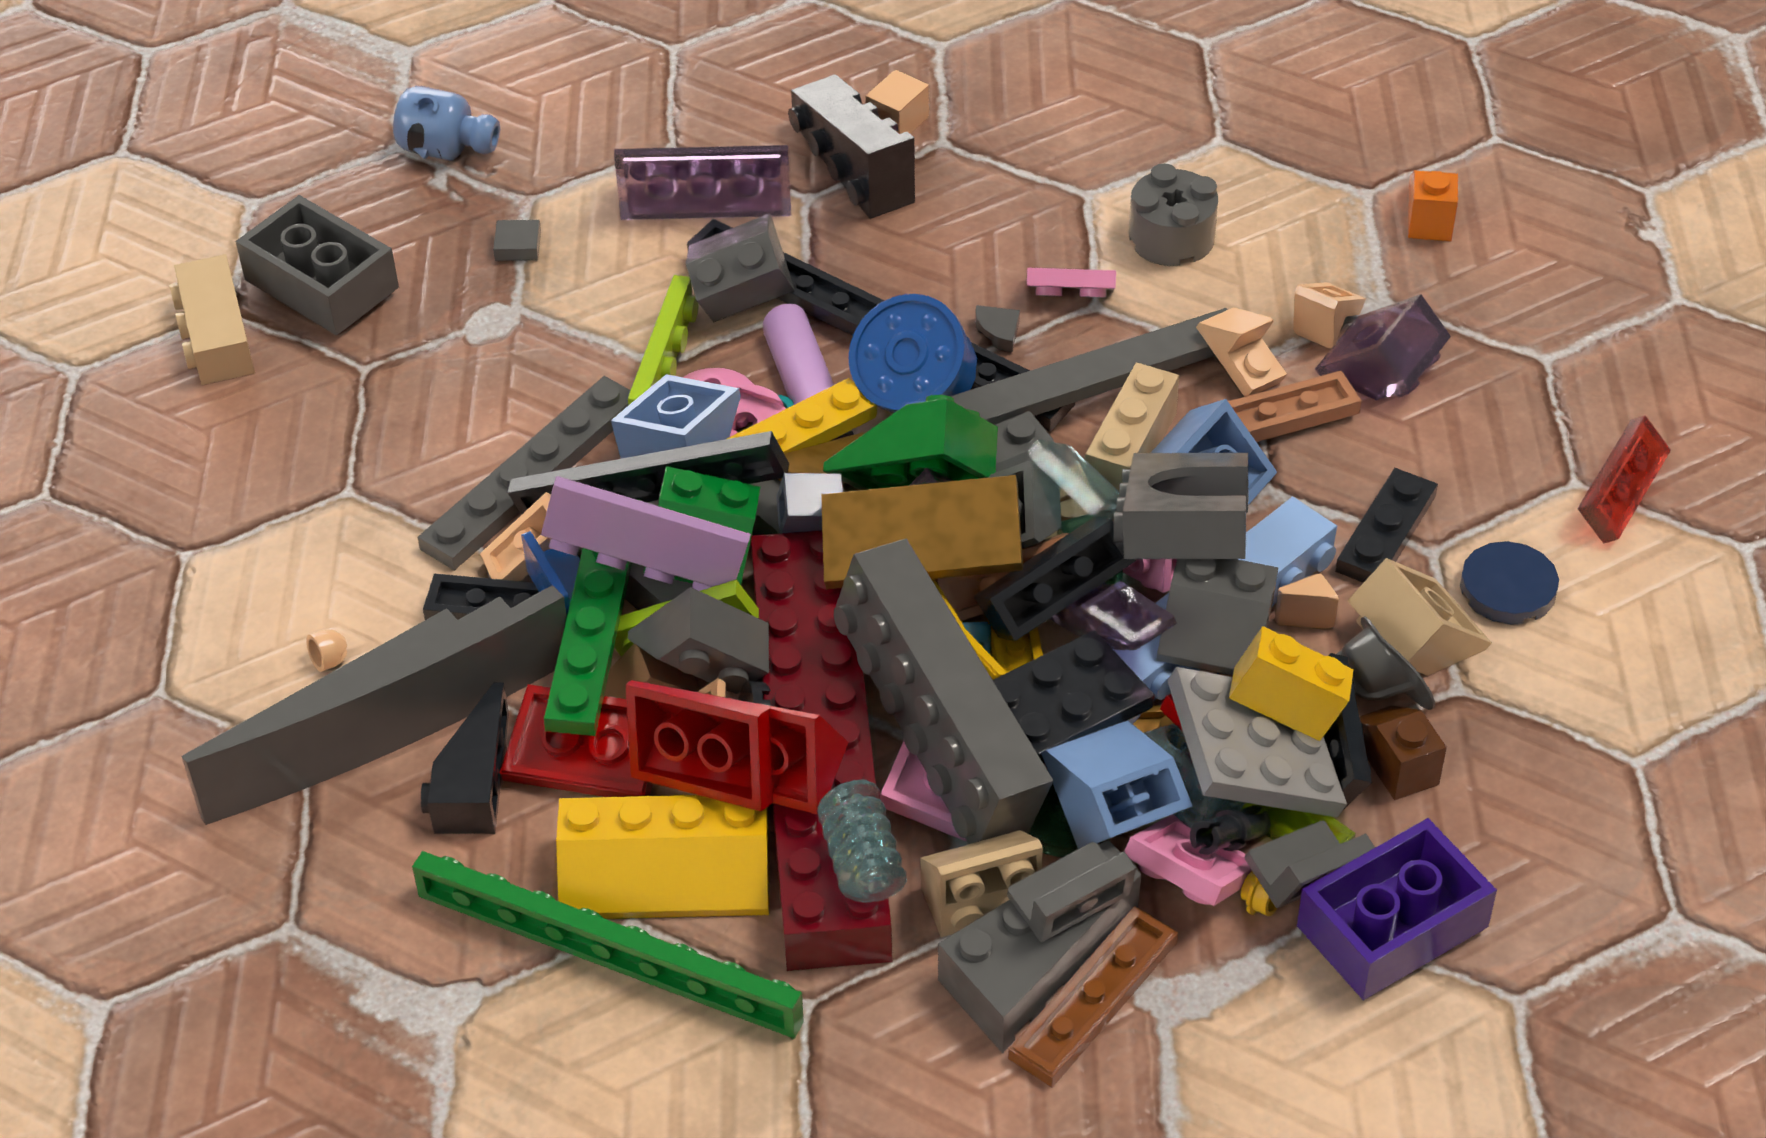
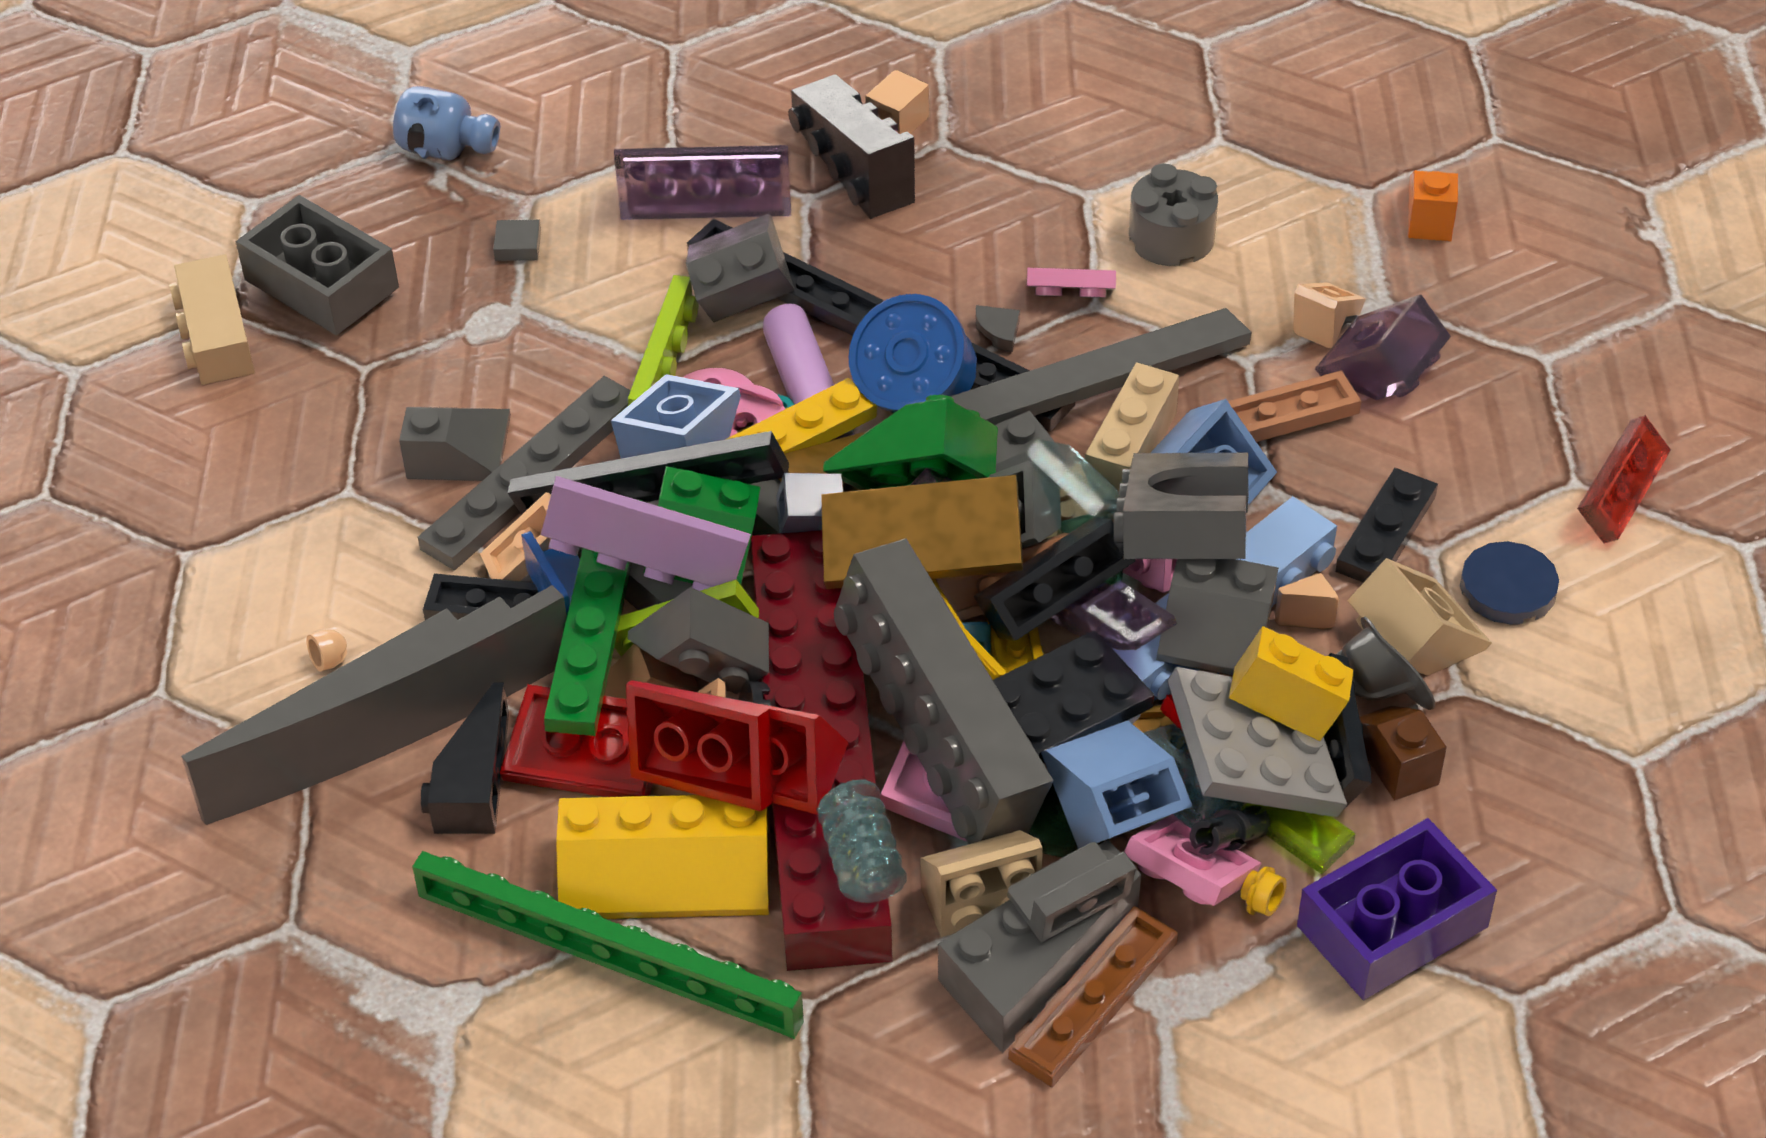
(453, 442): none -> dark grey slope
(1239, 346): light nougat slope -> none
(1300, 859): dark grey panel -> none

